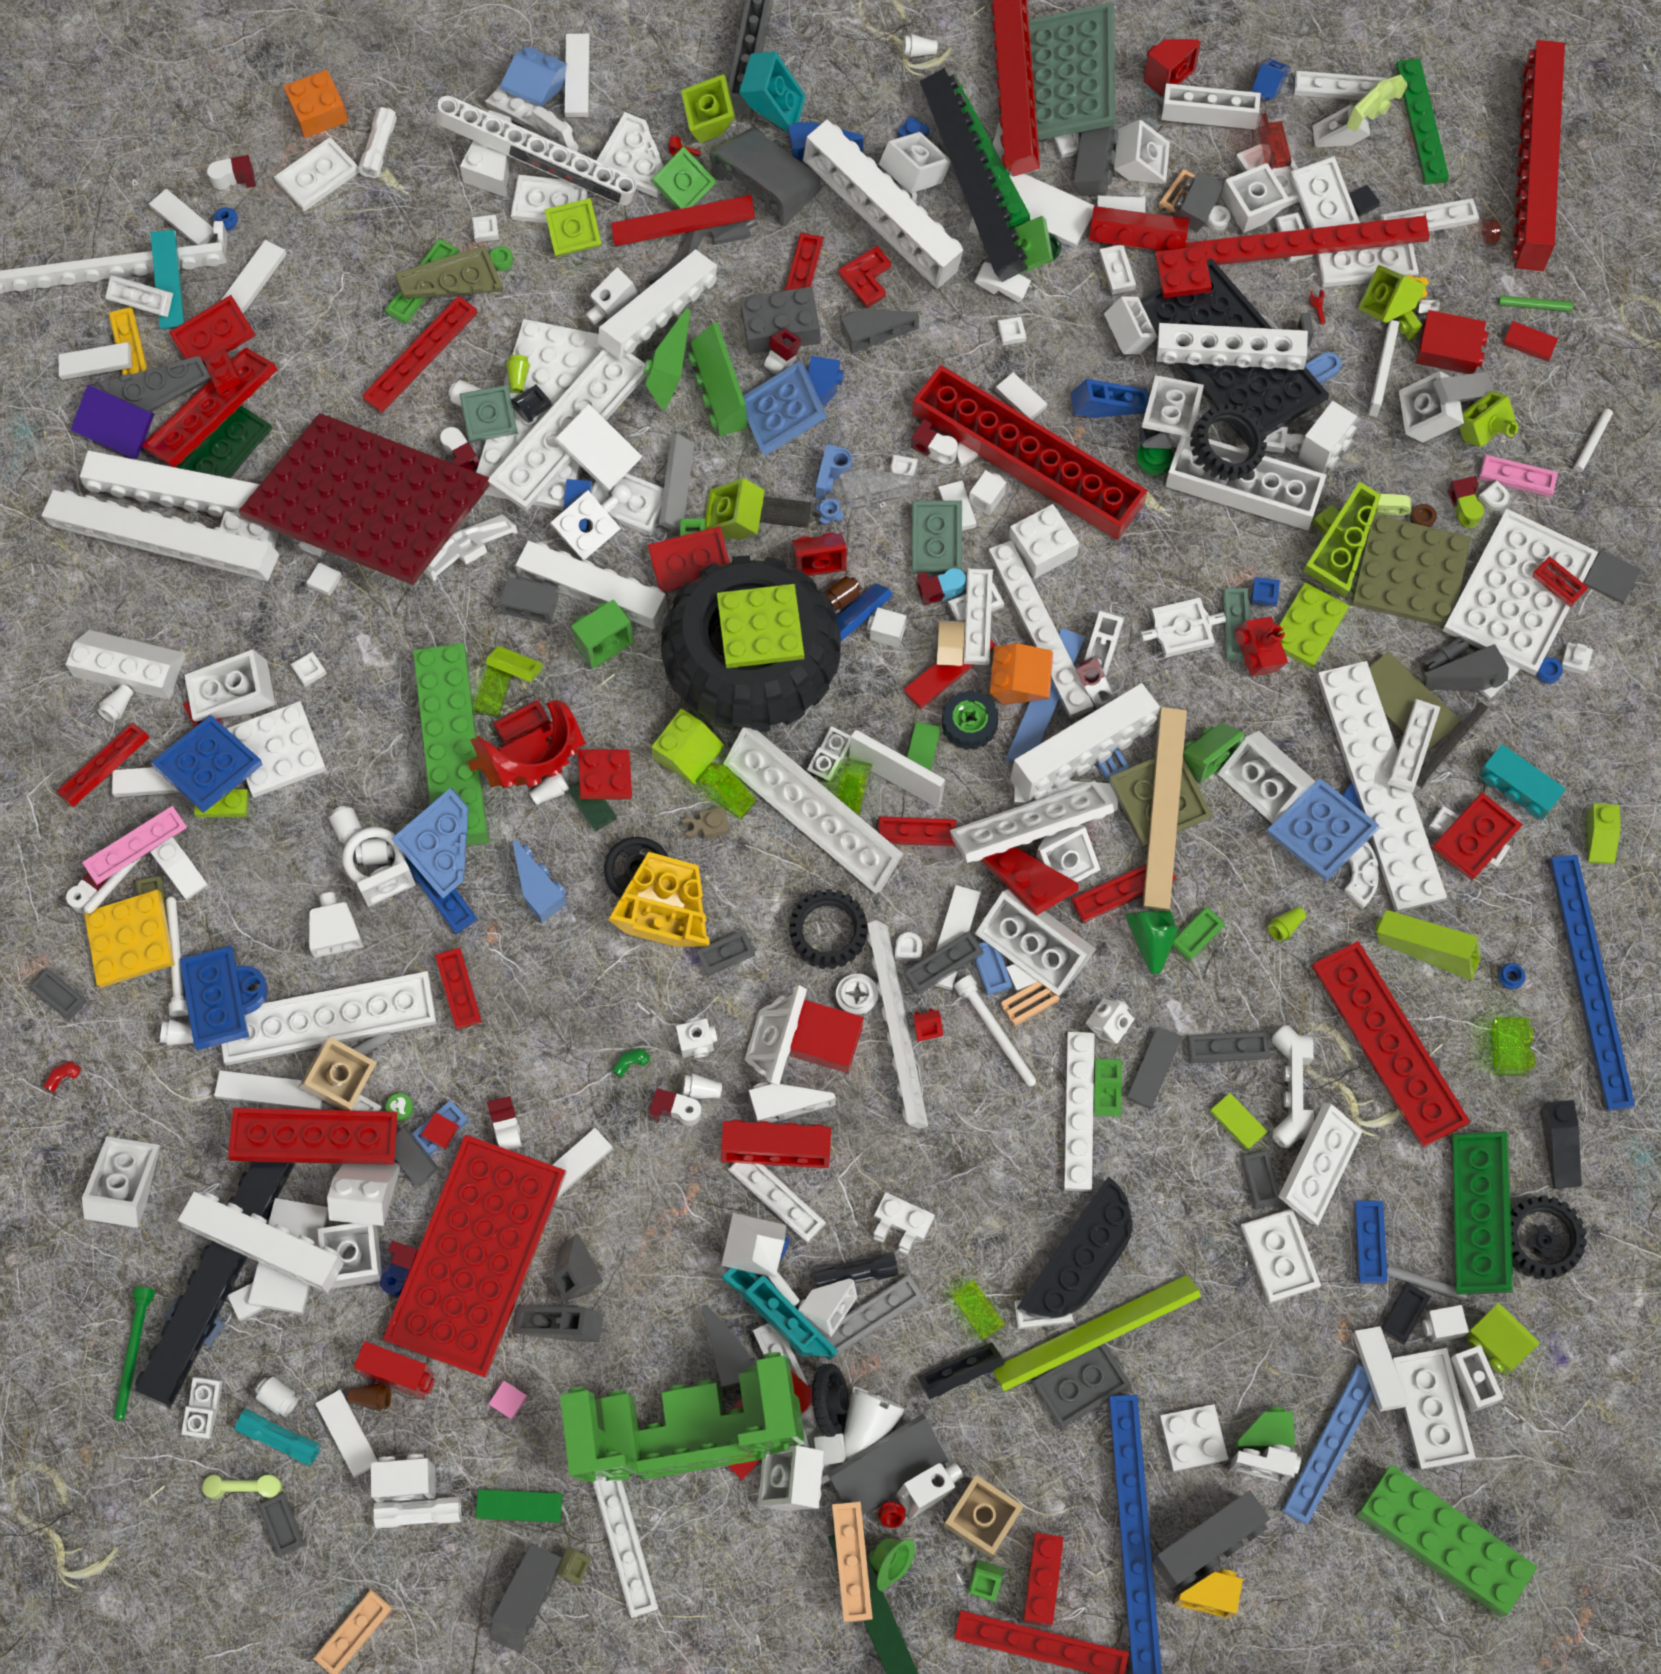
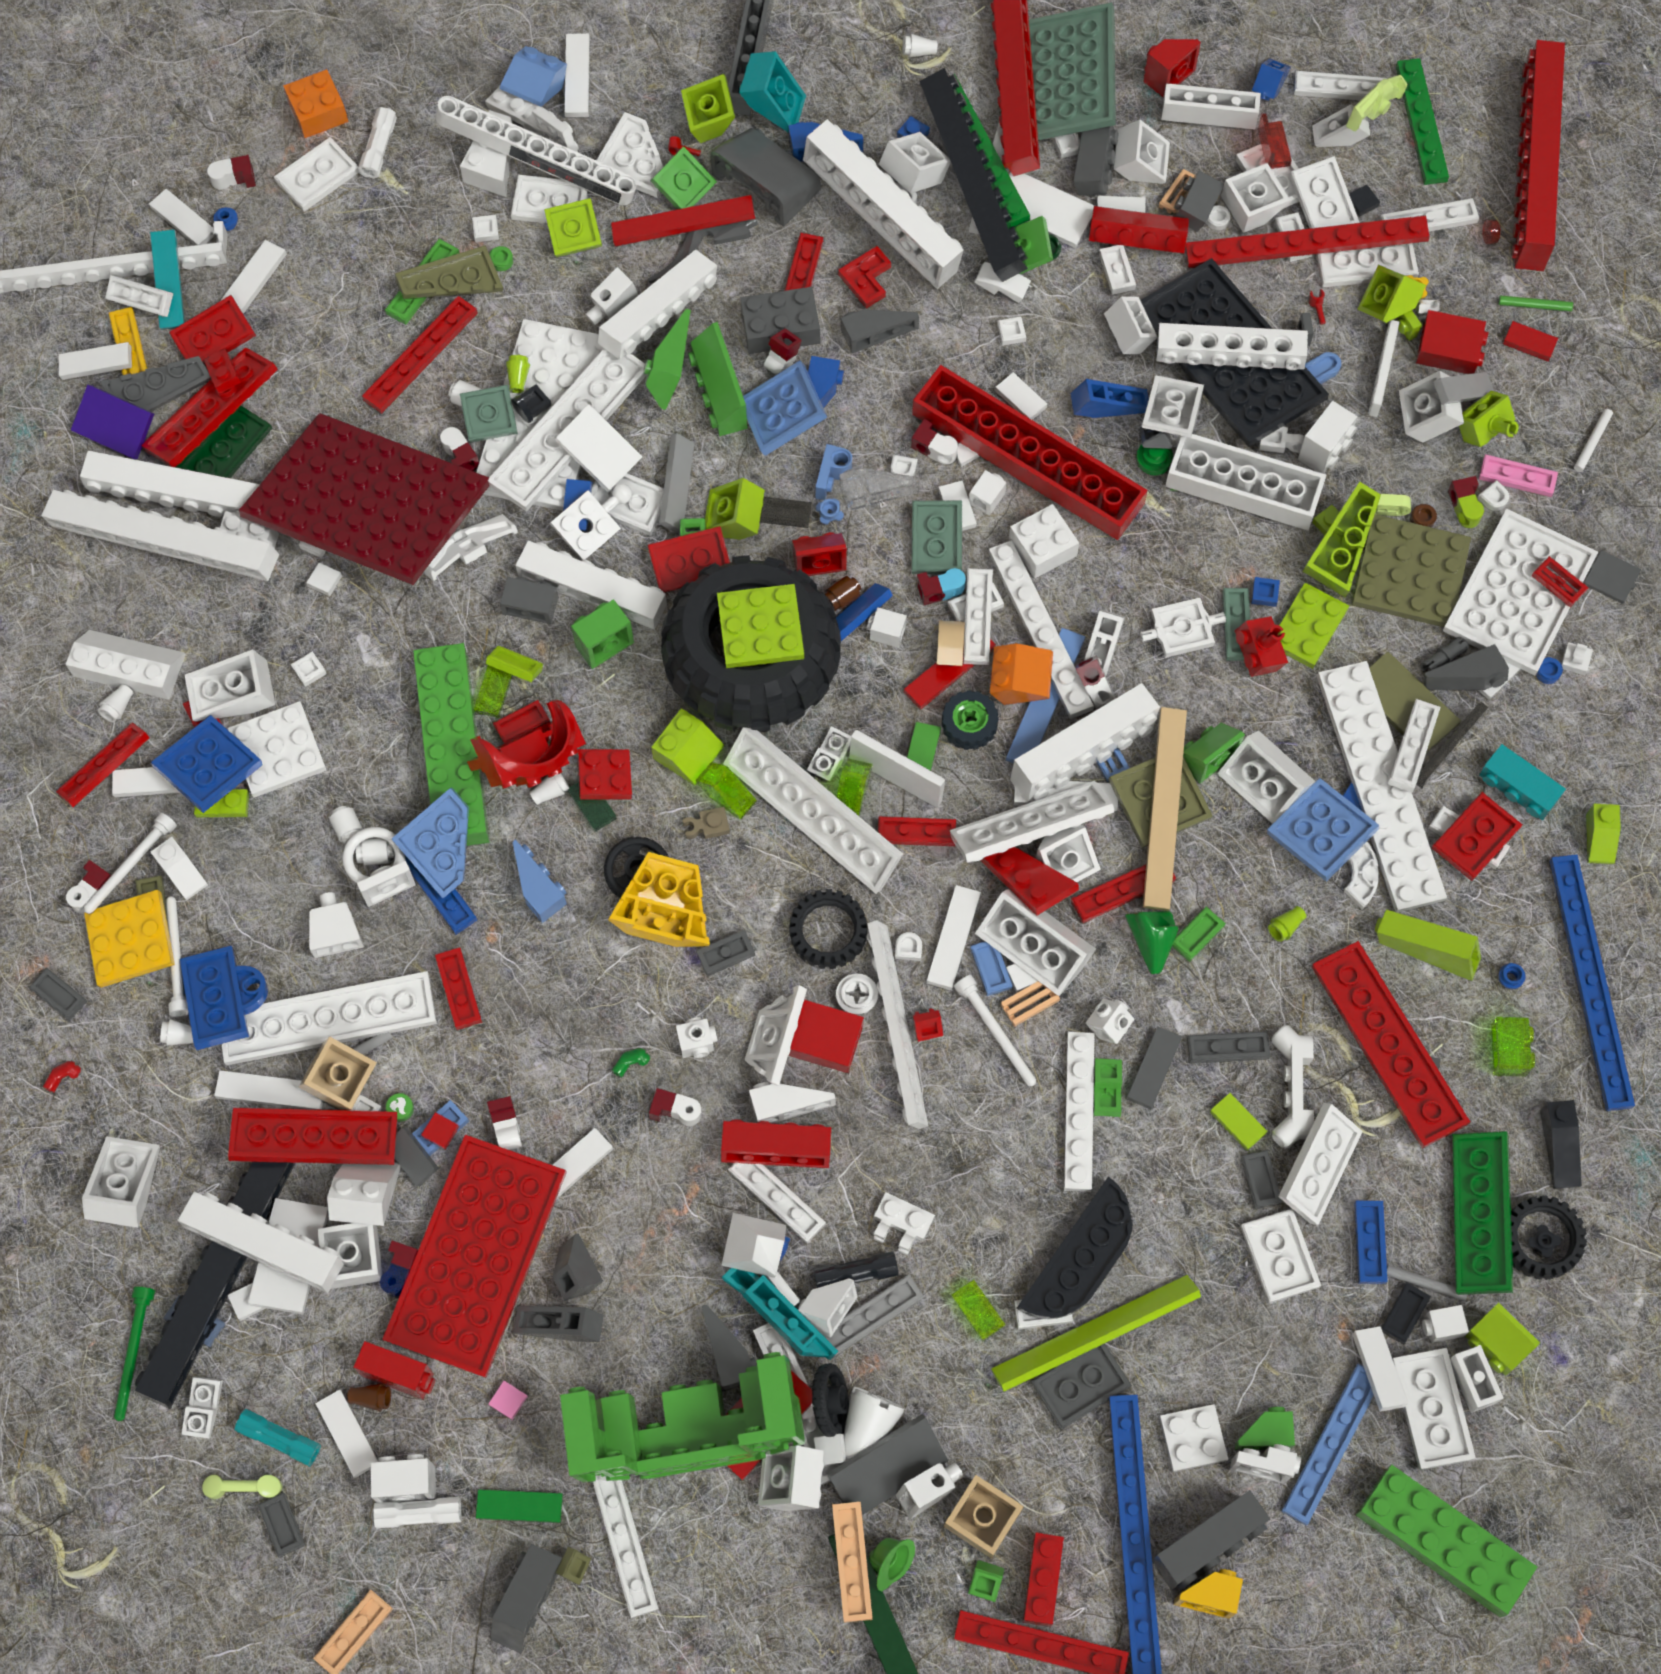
(134, 845): bright pink plate -> none
(276, 1396): white brick -> none
(700, 1087): white cone -> none
(892, 1514): red plate -> none
(943, 963): dark grey tile -> none
(961, 1370): black plate -> none
(1183, 272): red plate -> none
(1242, 422): black tyre -> none

